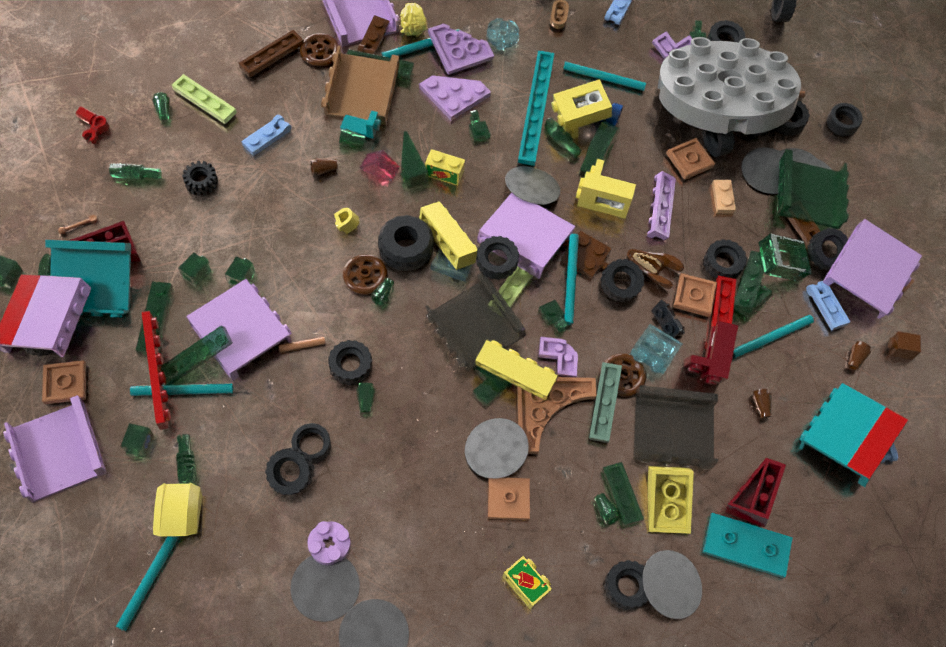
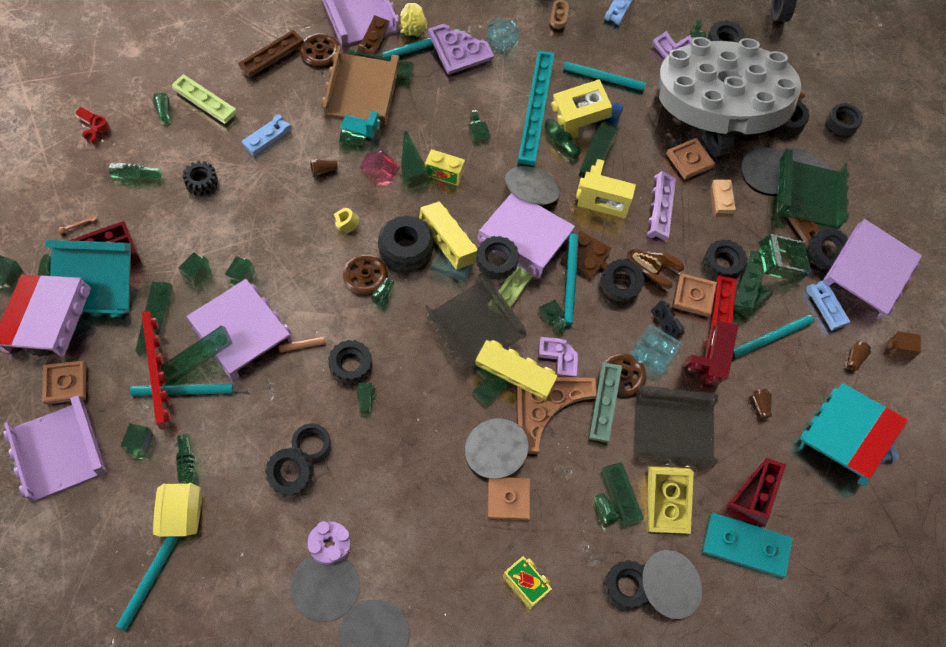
(454, 95): lavender plate -> none

